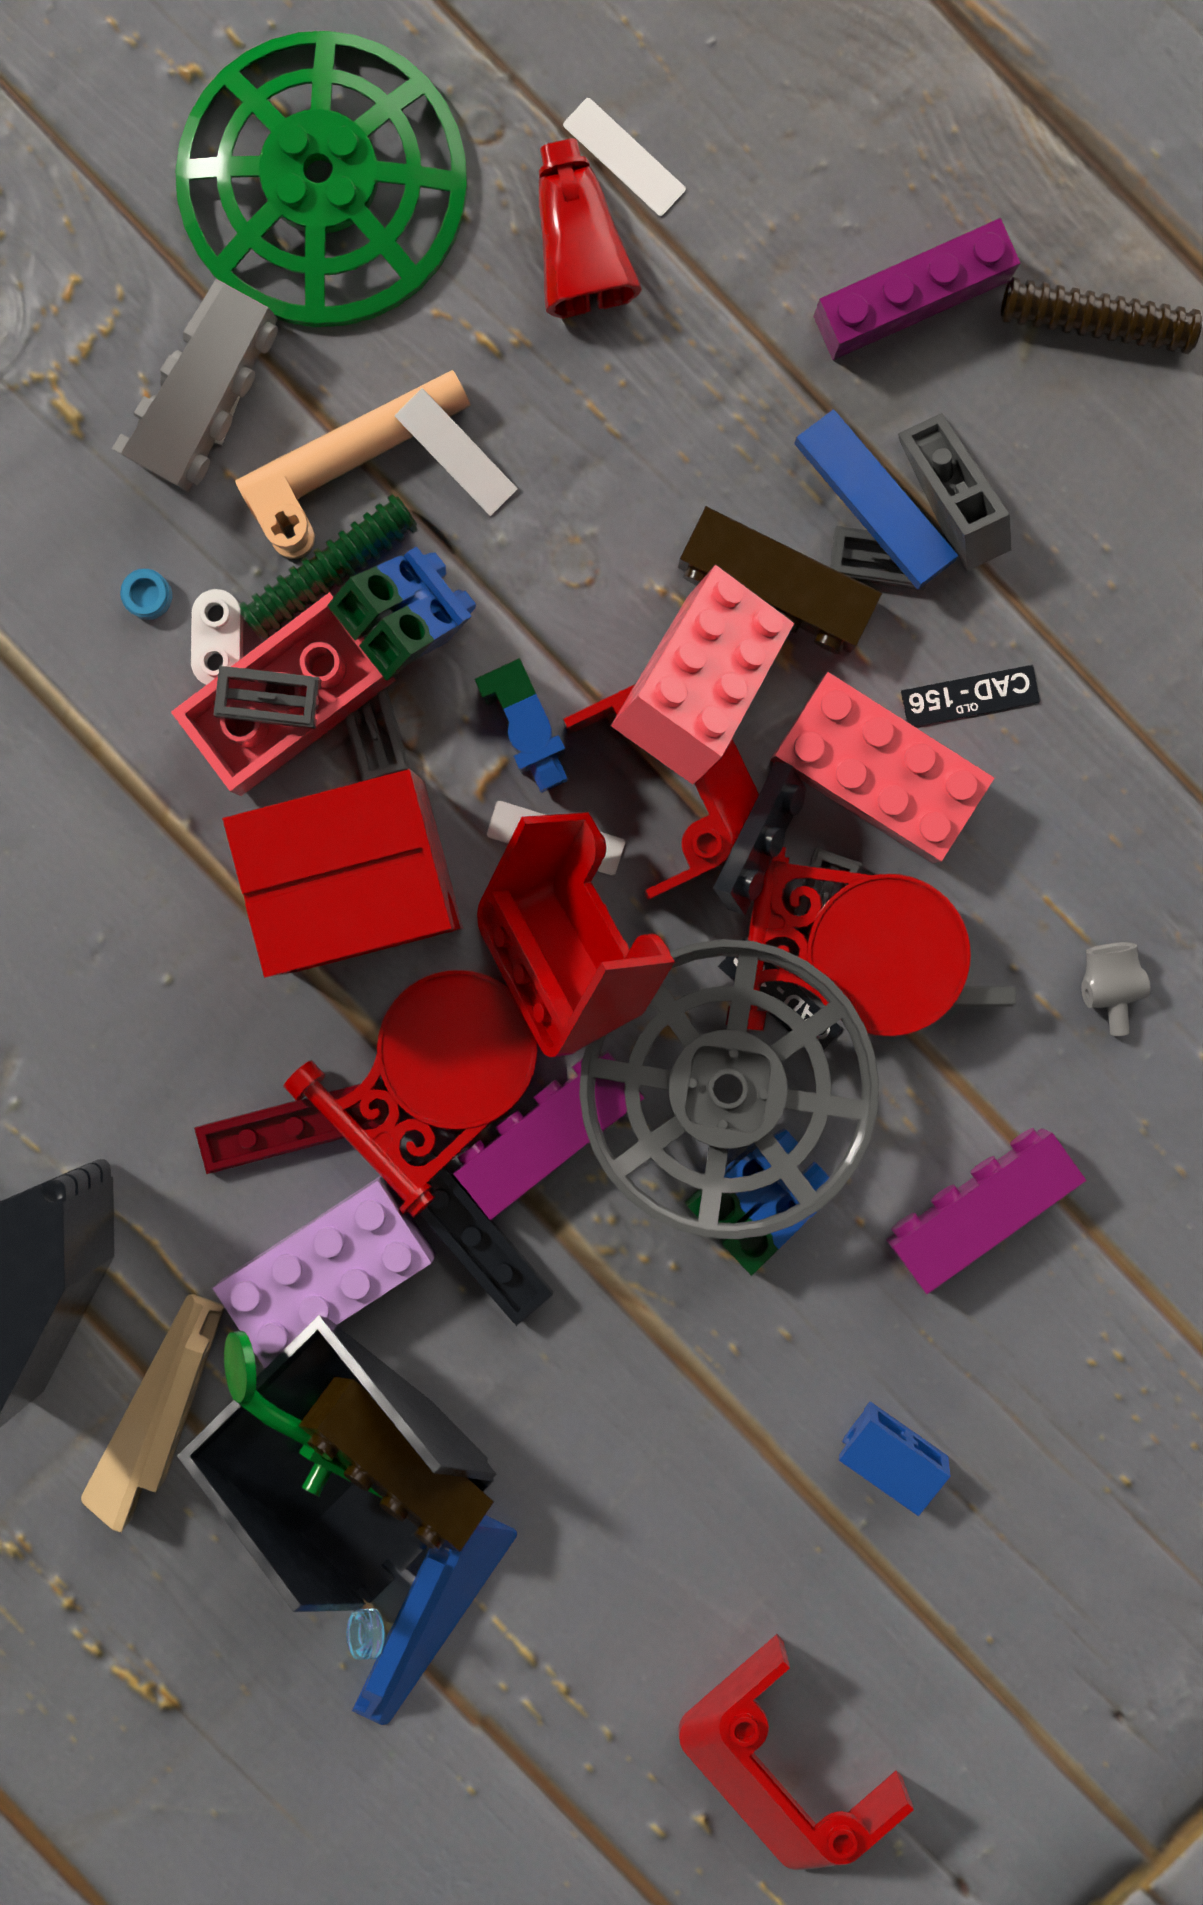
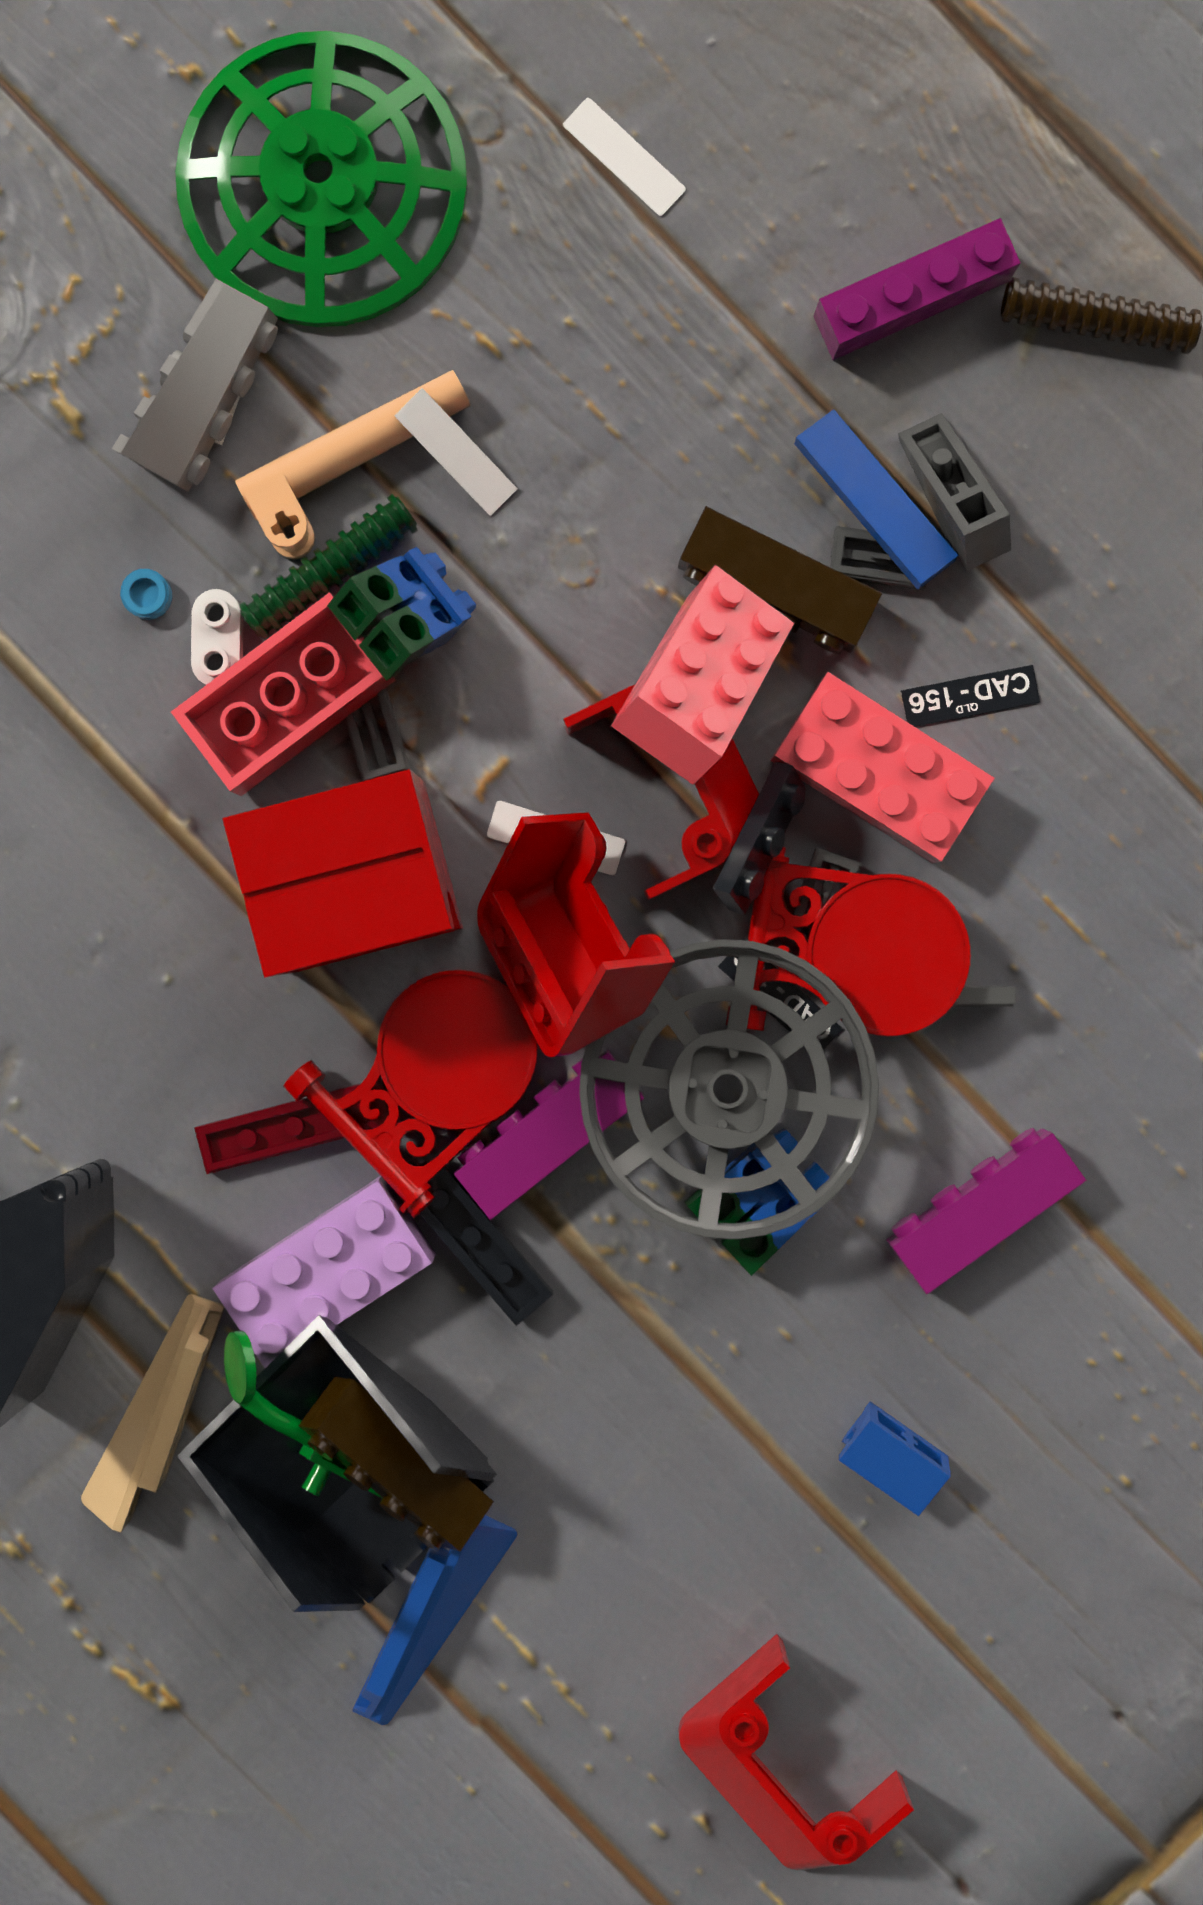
(309, 702): dark grey tile -> none
(365, 1634): clear light blue tile -> none
(528, 724): blue hips -> none
(579, 237): red piece -> none
(1113, 980): light grey piece -> none

